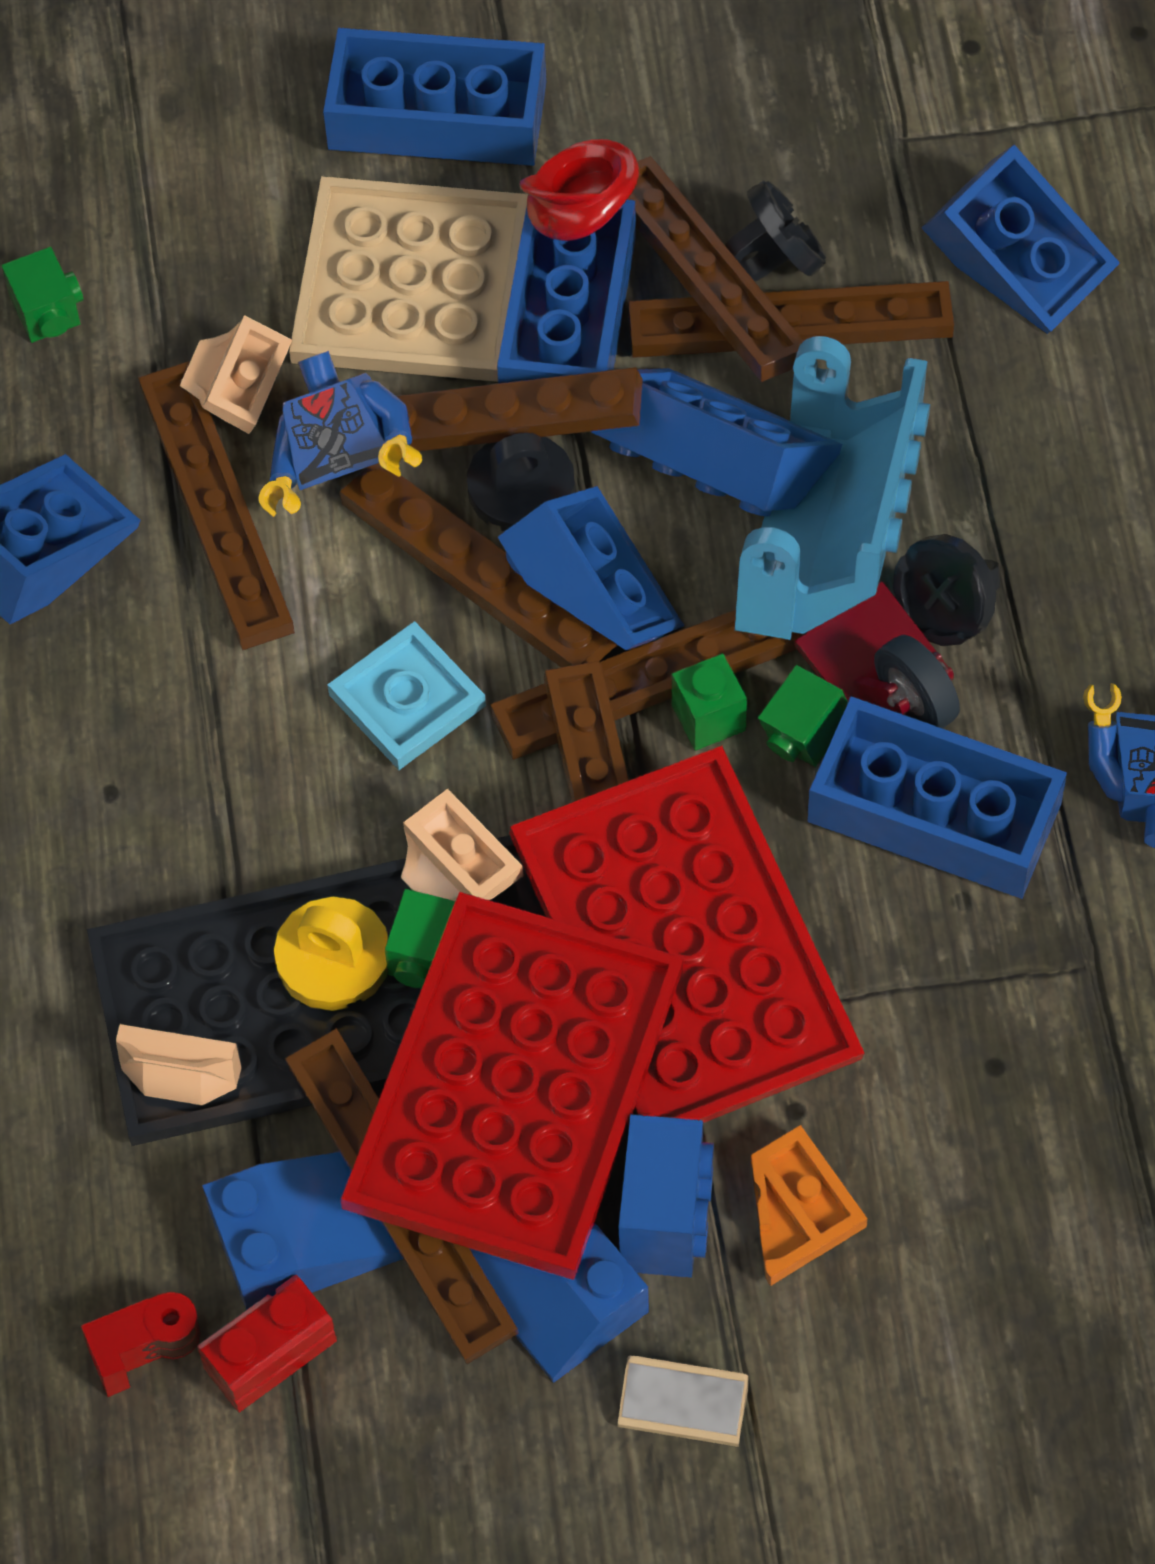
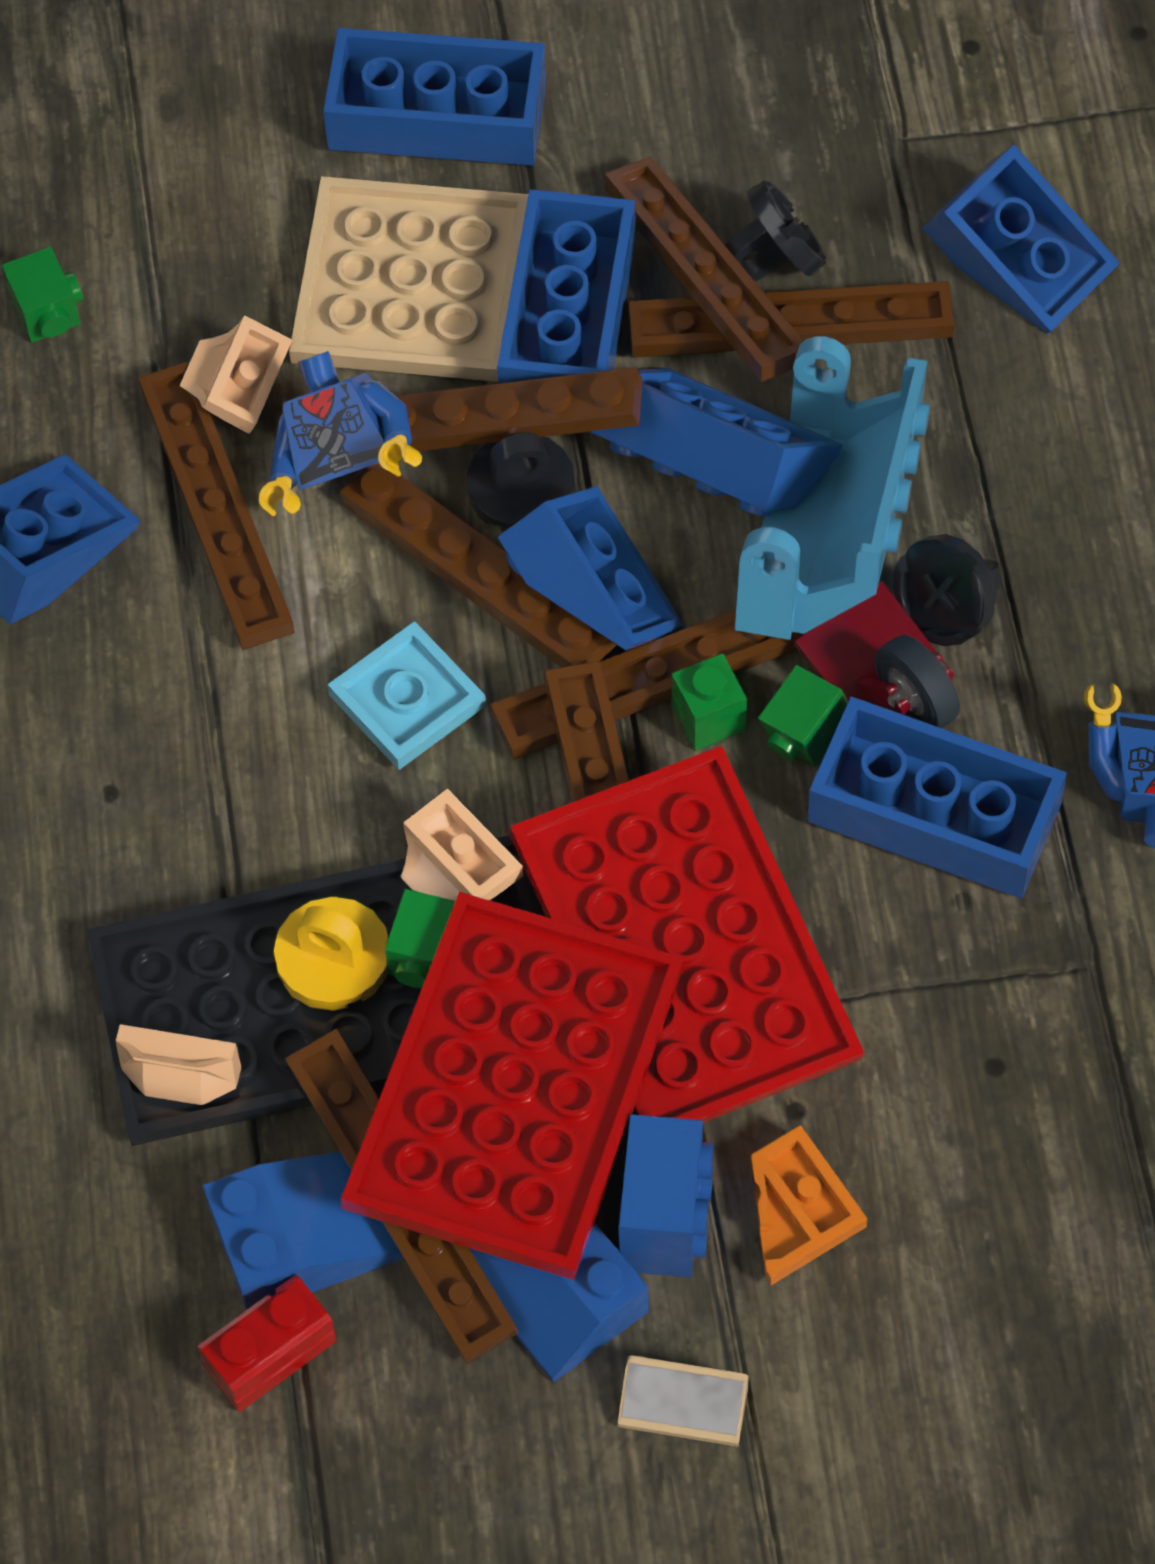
(140, 1334): red leg -> none
(580, 188): red piece -> none

